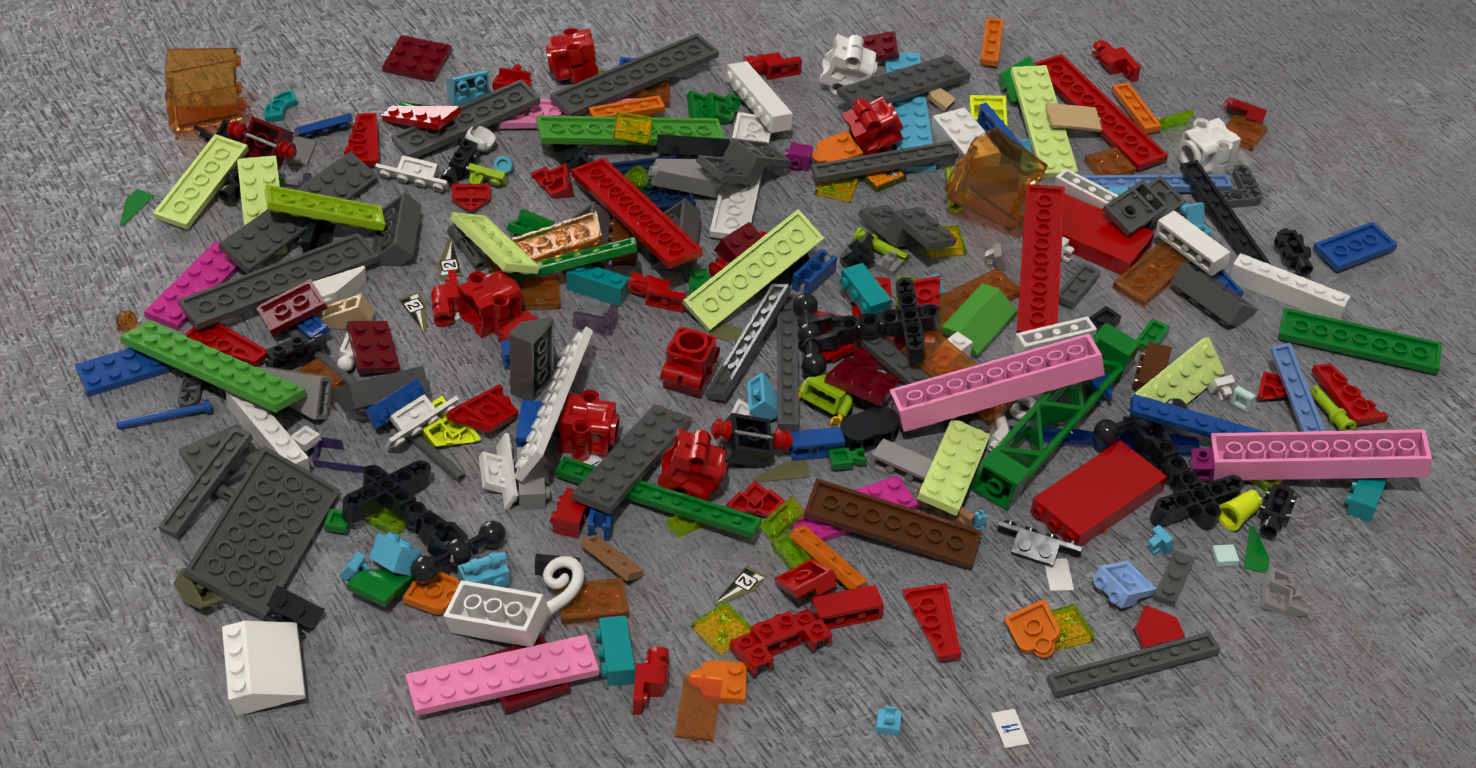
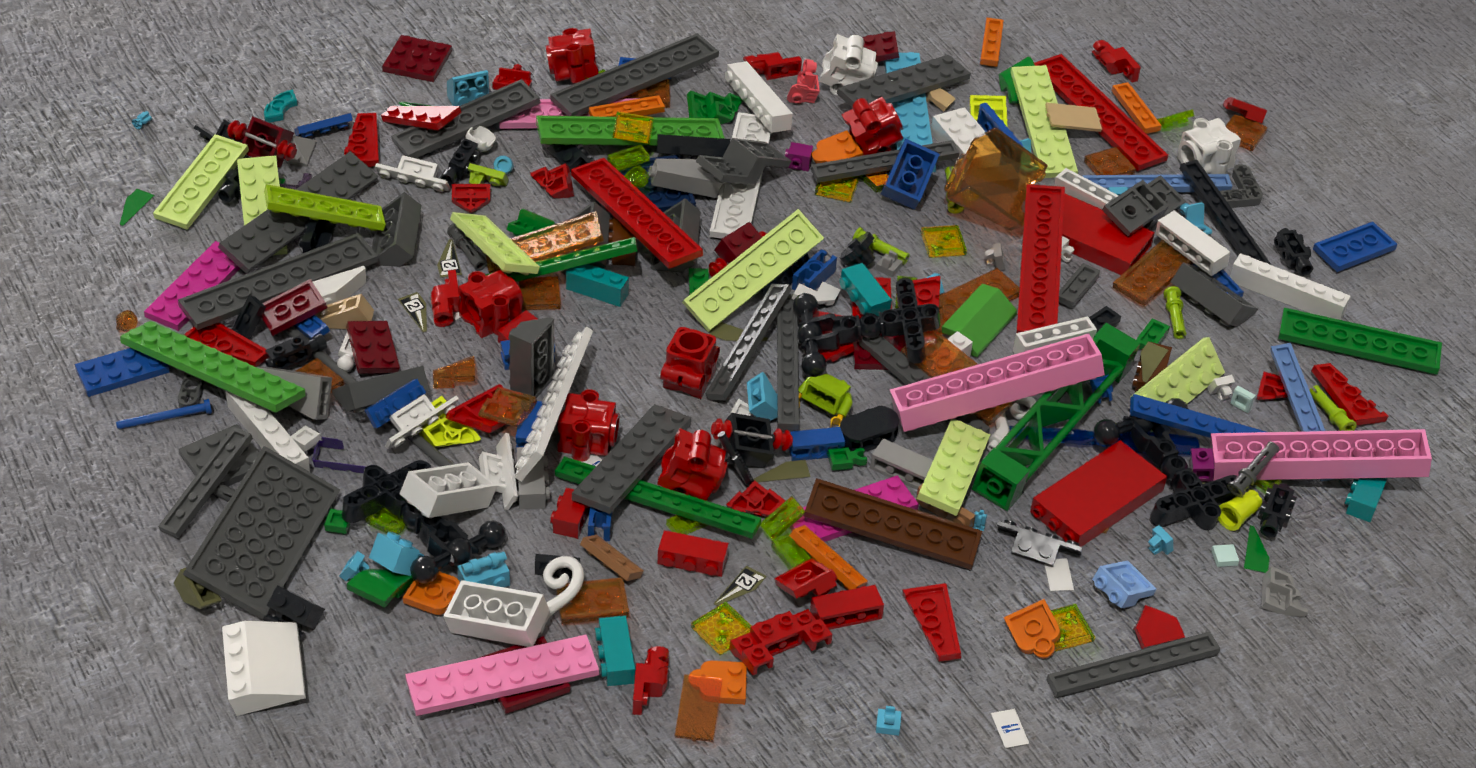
(141, 119): none -> medium azure piece
(202, 87): clear orange windscreen -> none
(249, 317): none -> black plate
(448, 489): none -> white brick
(455, 372): none -> clear orange slope
(508, 407): none -> clear orange slope
(599, 324): clear purple bracket -> none
(628, 157): none -> clear neon green plate
(657, 292): red plate -> none
(692, 553): none -> red brick
(736, 459): none -> black piece
(806, 82): none -> coral piece
(825, 295): none -> white tile
(862, 380): dark red plate -> none
(907, 227): dark grey bracket -> none
(910, 174): none -> blue brick
(1150, 359): none -> olive sticker
(1174, 578): dark grey plate -> none
(1175, 306): none -> lime pin
(1249, 474): none -> dark grey pin

